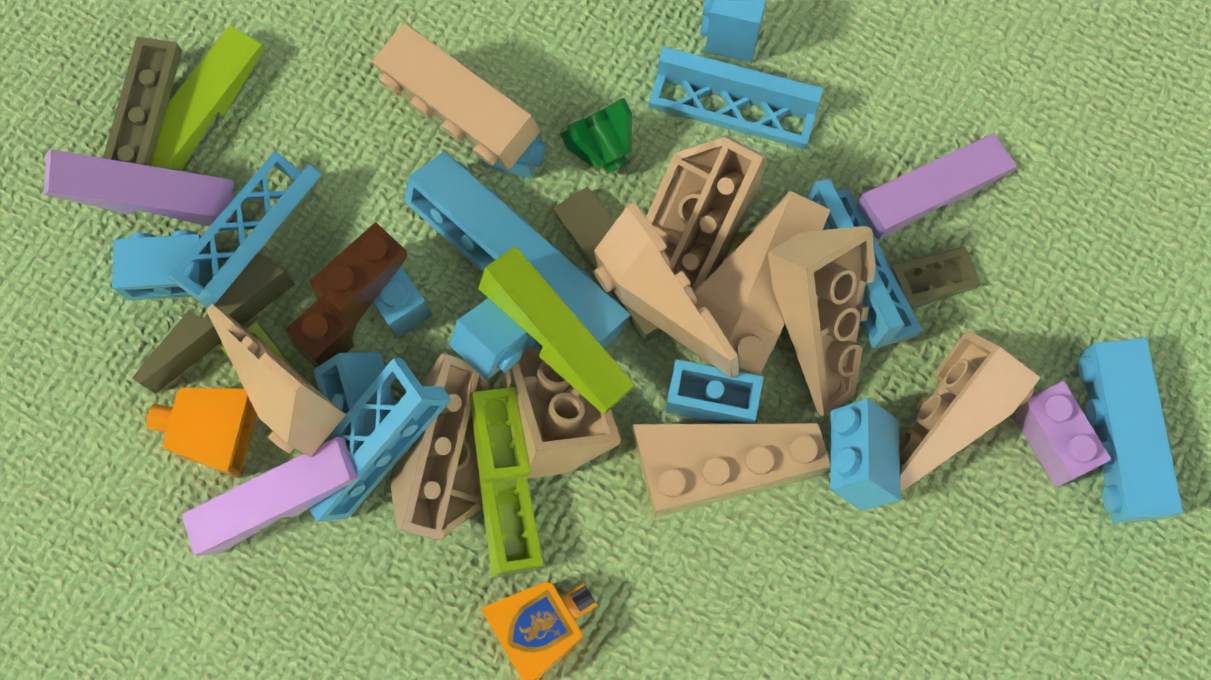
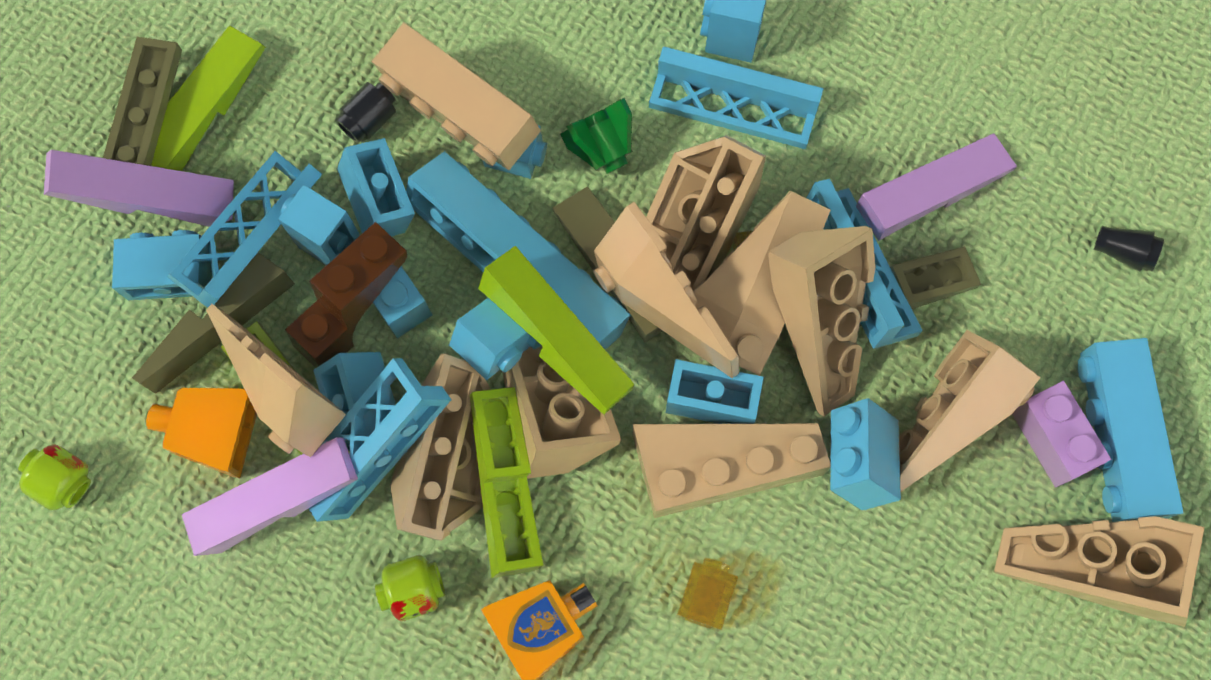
(53, 477): none -> lime head
(317, 225): none -> medium azure brick
(366, 112): none -> black brick
(375, 187): none -> medium azure brick
(410, 588): none -> lime head
(707, 594): none -> clear yellow brick
(1123, 565): none -> tan wedge
(1132, 247): none -> black cone

